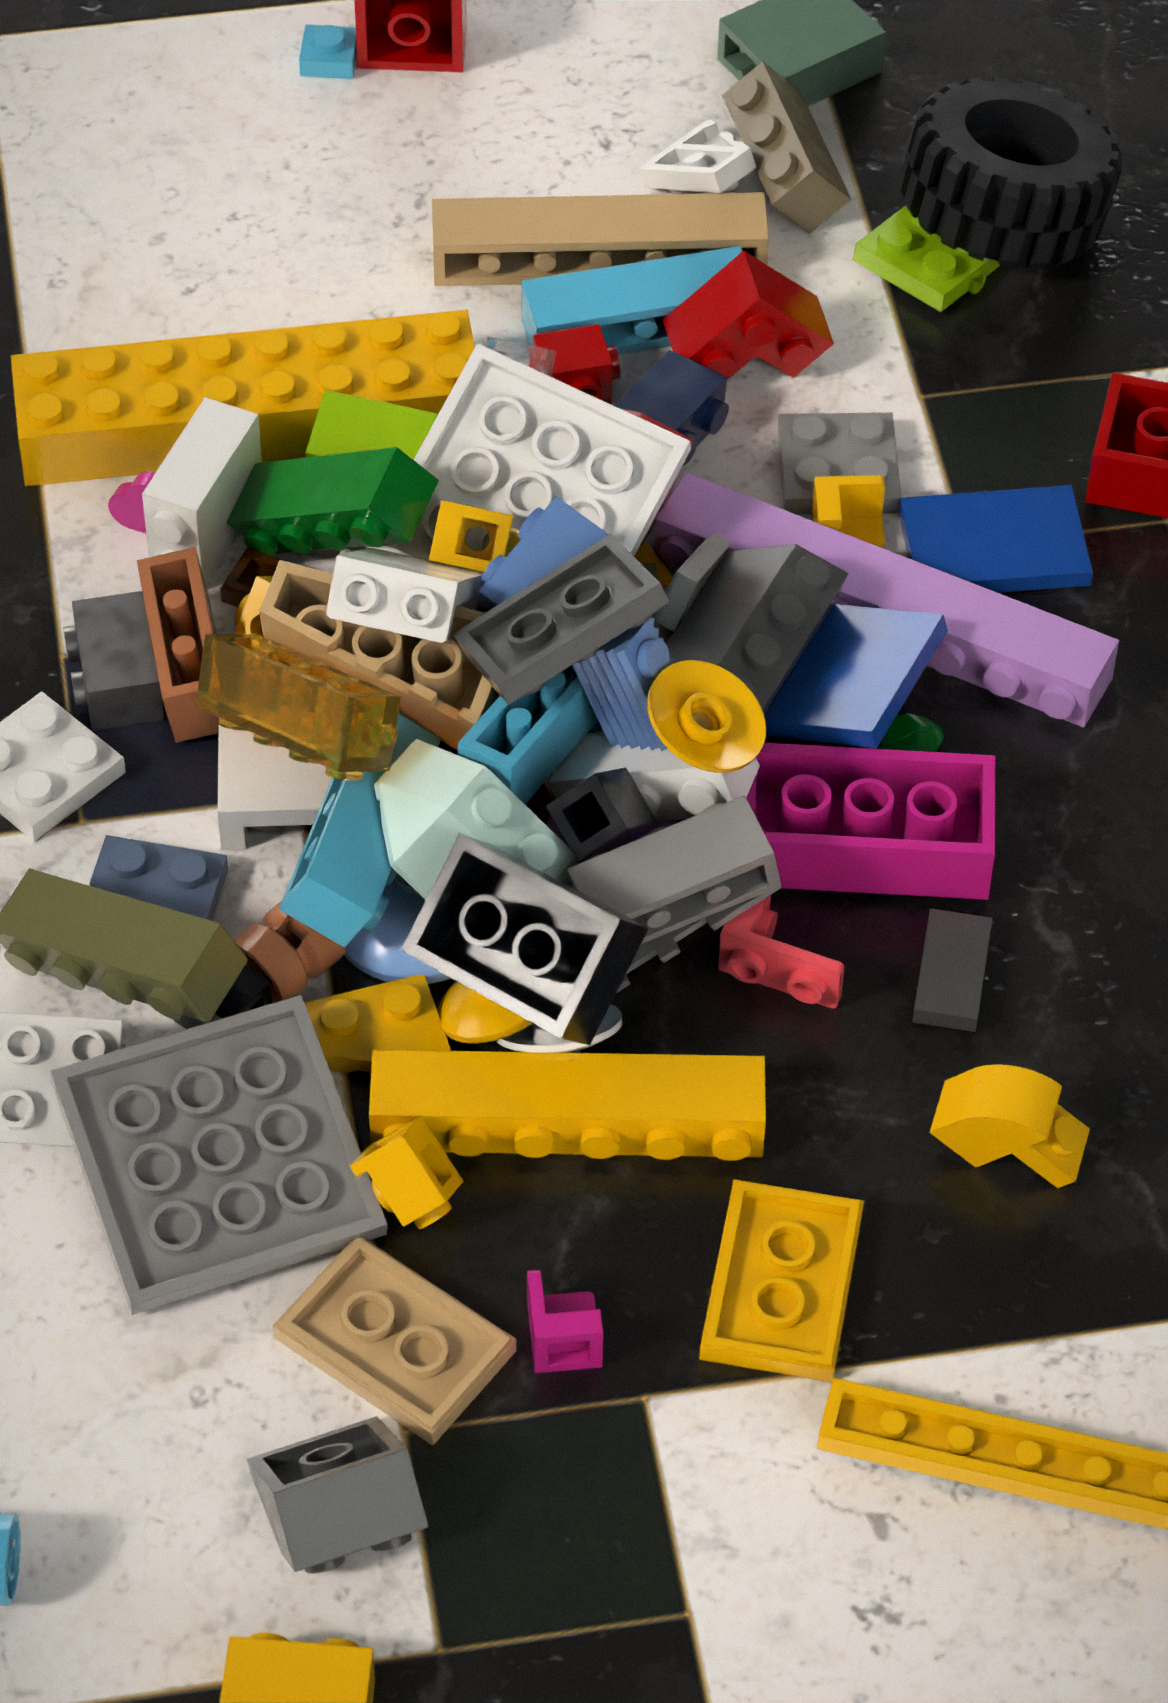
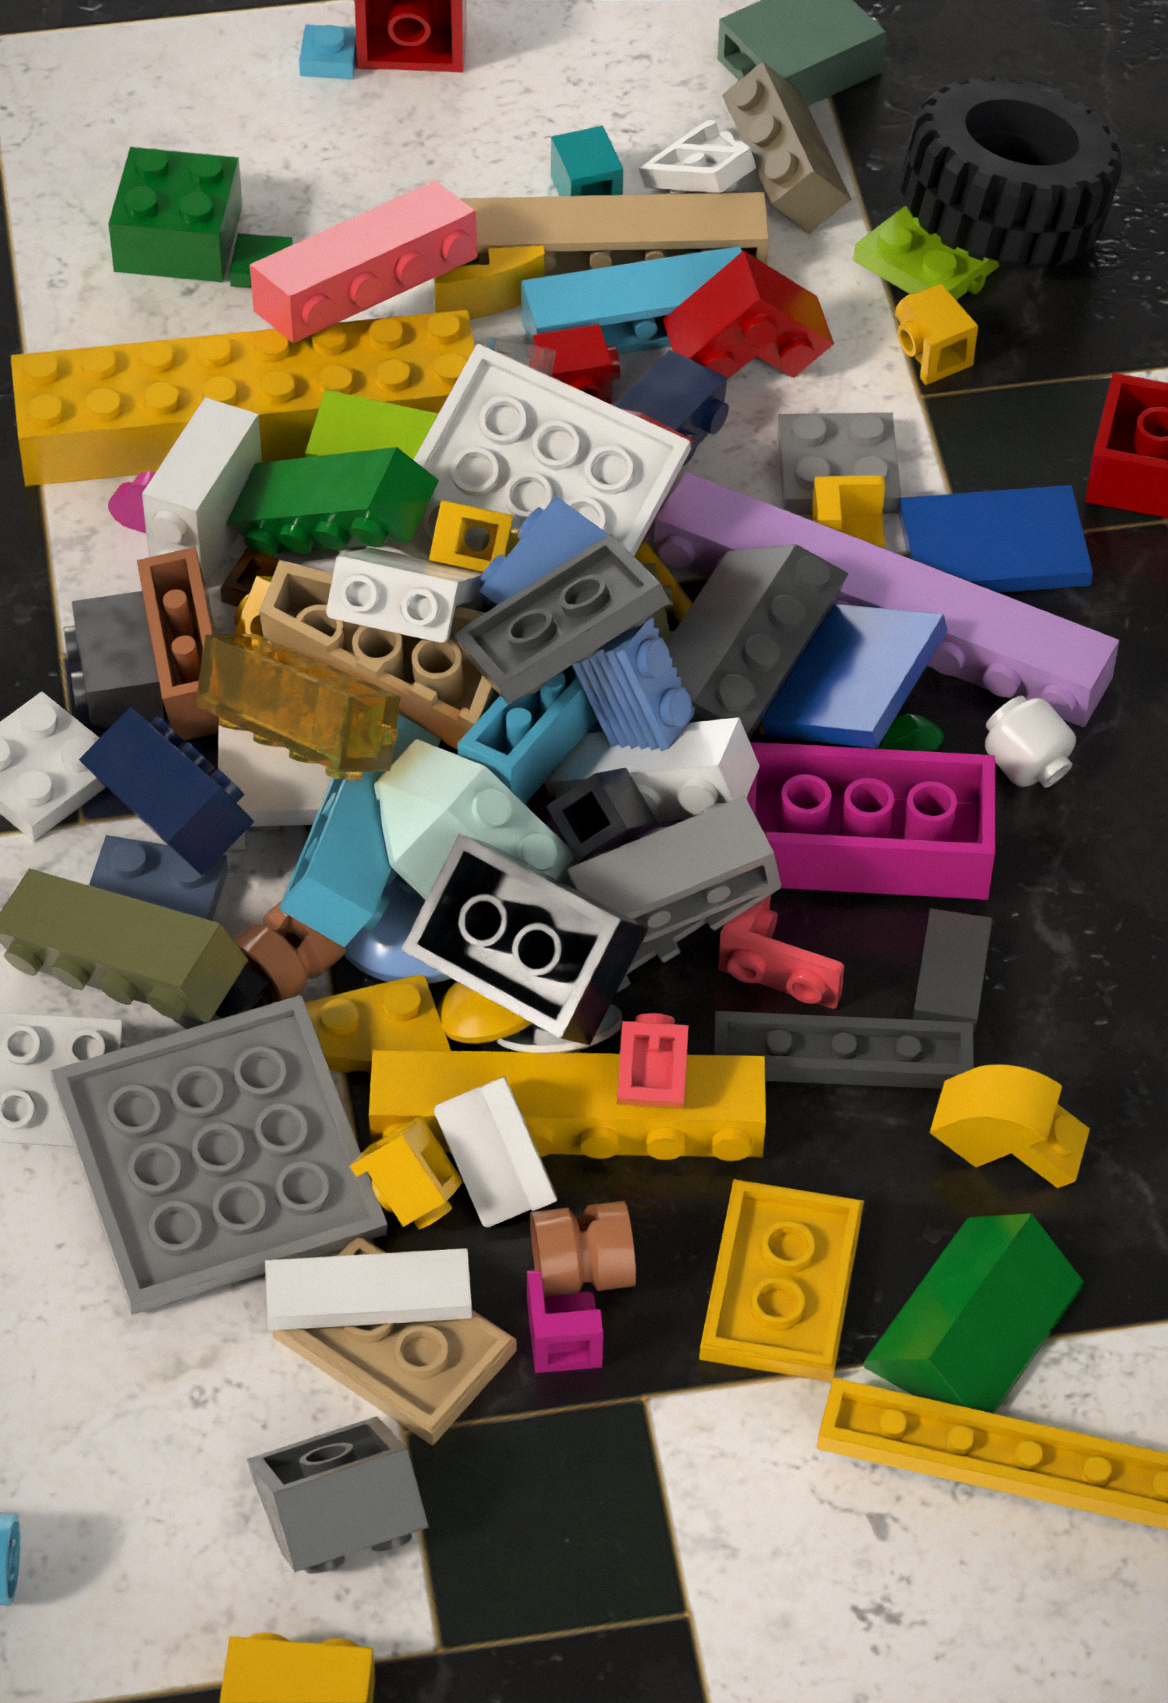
(169, 788): none -> dark blue brick
(175, 214): none -> green brick
(250, 249): none -> green tile
(363, 261): none -> coral brick
(368, 1289): none -> white tile
(491, 286): none -> yellow slope
(495, 1152): none -> white panel
(583, 1248): none -> nougat wheel
(585, 164): none -> teal brick
(652, 1062): none -> coral bracket
(691, 579): light grey tile -> none
(706, 716): yellow dish -> none
(848, 1048): none -> dark grey plate
(936, 333): none -> yellow brick
(978, 1314): none -> green slope
(1030, 742): none -> white head

